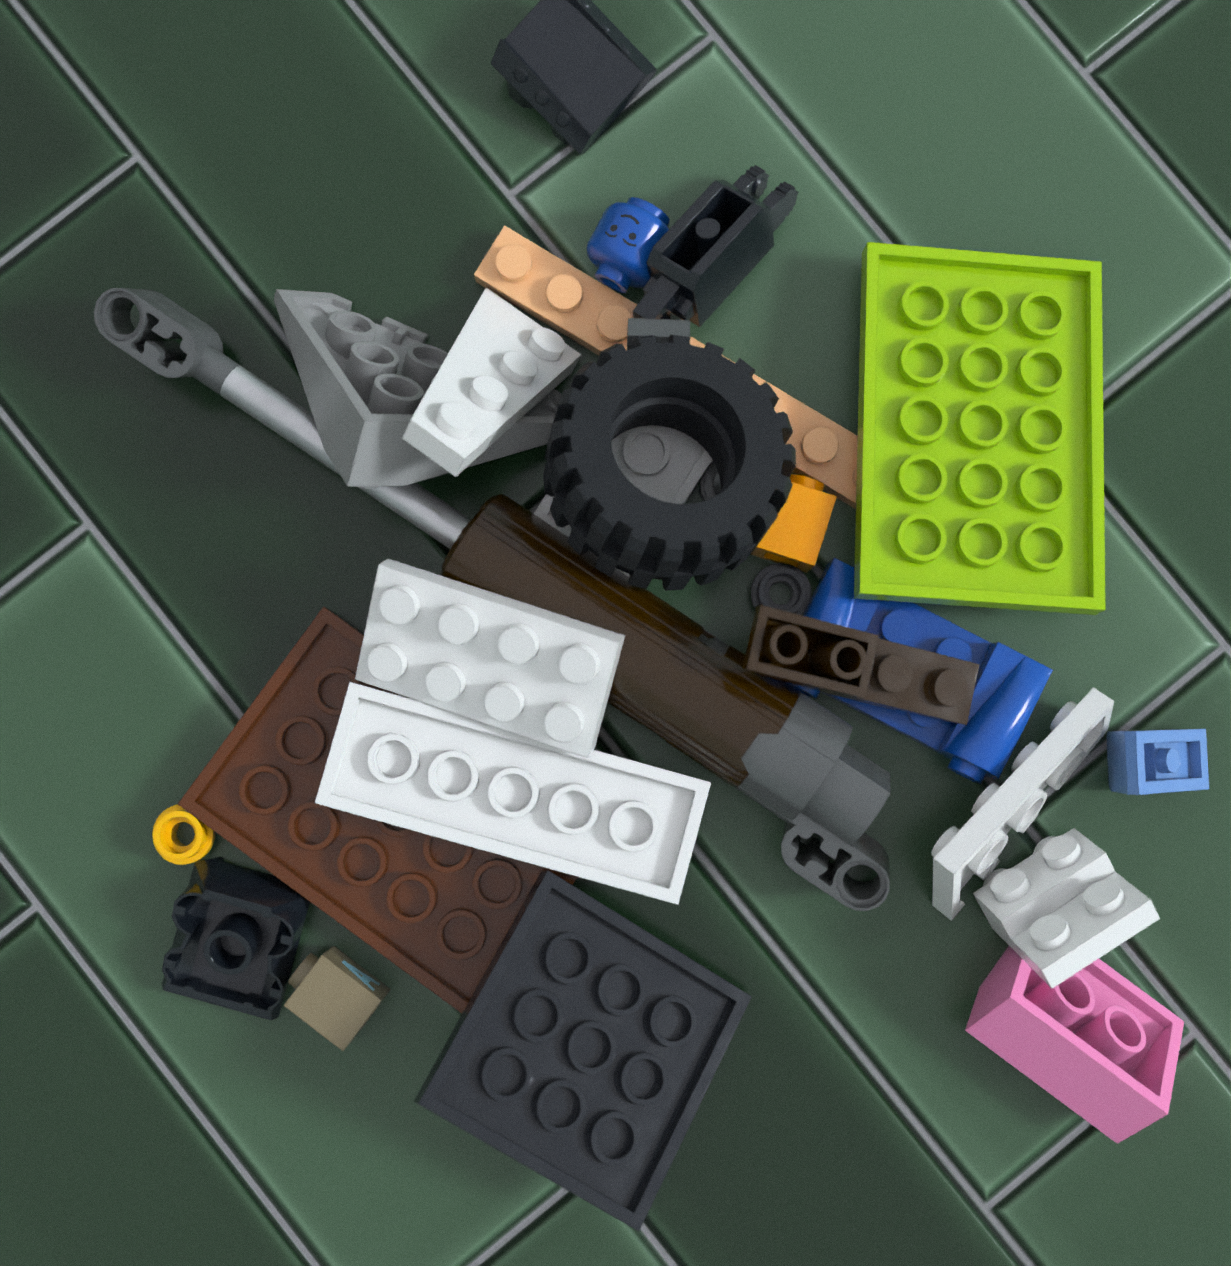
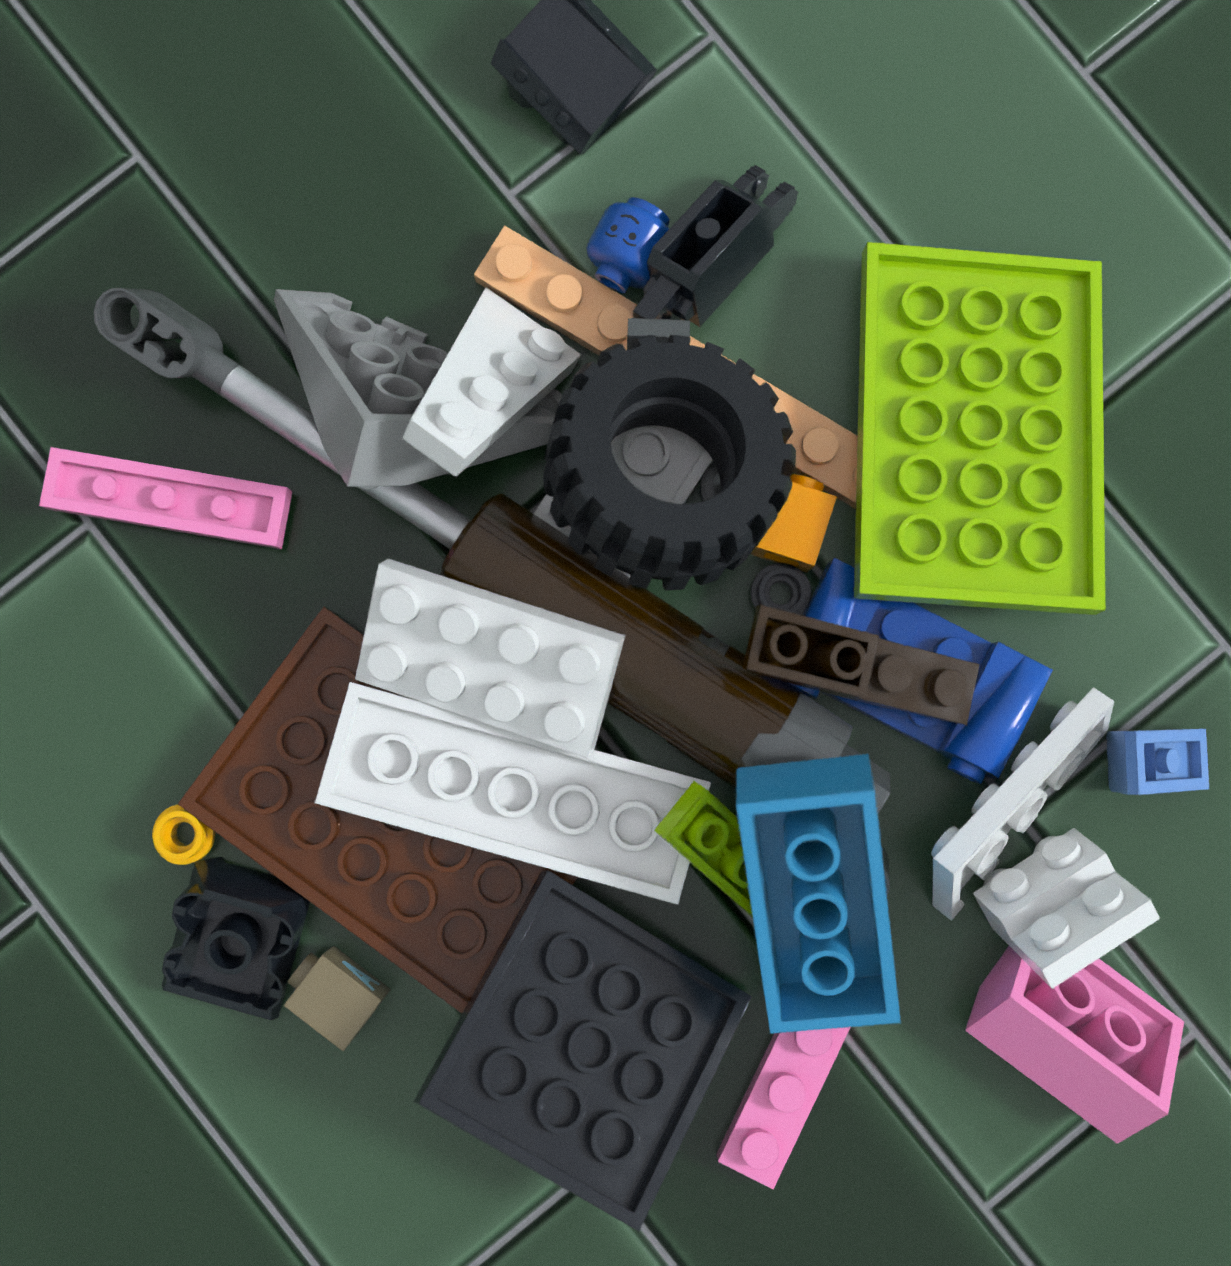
(166, 498): none -> bright pink plate
(710, 840): none -> lime tile
(779, 1102): none -> bright pink plate
(818, 893): none -> dark azure brick

